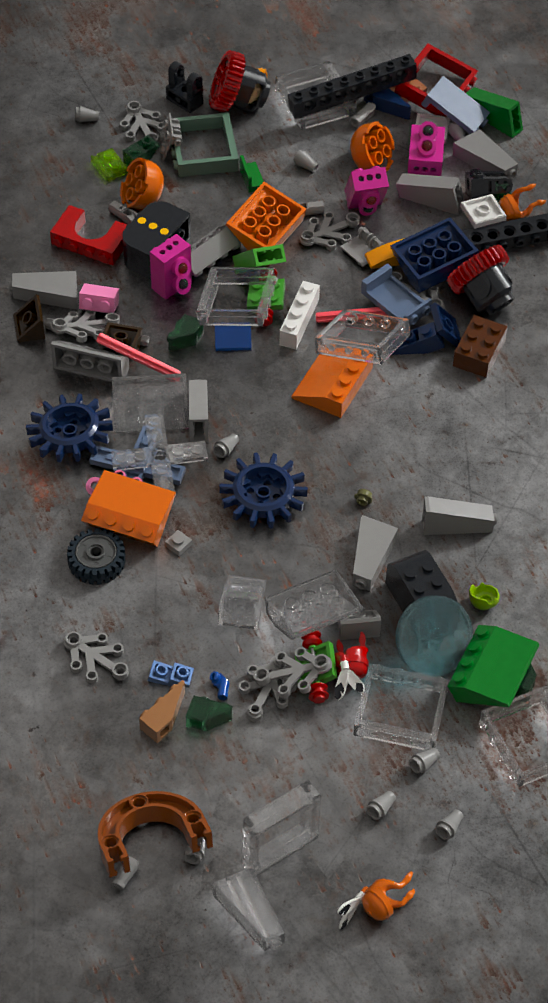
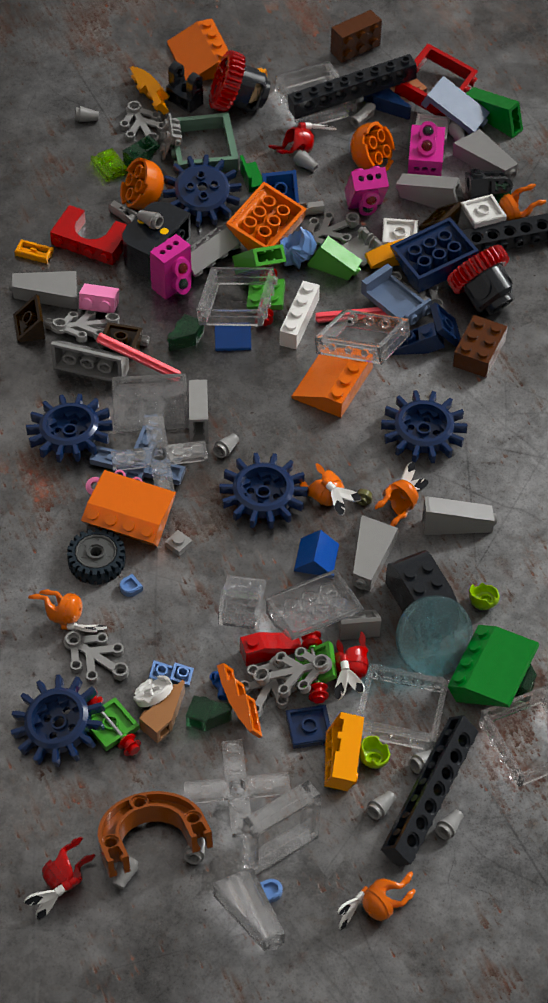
(32, 253): none -> light orange tile
(52, 705): none -> dark blue gear
(59, 878): none -> red hair
(67, 611): none -> orange hair
(118, 727): none -> bright green plate
(130, 586): none -> medium blue tile
(151, 88): none -> light orange slope
(151, 219): none -> light grey cone
(153, 691): none -> white tile
(199, 49): none -> orange slope
(206, 175): none -> dark blue gear
(235, 776): none -> clear piece
(241, 702): none -> orange slope
(264, 645): none -> red slope
(272, 889): none -> medium blue tile
(284, 182): none -> blue slope
(298, 247): none -> medium blue hair
(301, 137): none -> red hair
(307, 726): none -> dark blue tile
(316, 554): none -> blue slope
(330, 490): none -> hair
(335, 260): none -> bright green slope
(343, 751): none -> light orange wedge
(356, 36): none -> reddish brown brick
(374, 753): none -> lime hair
(398, 229): none -> white tile
(403, 494): none -> orange hair
(414, 416): none -> dark blue gear
(429, 791): none -> black brick
(442, 213): none -> dark brown slope

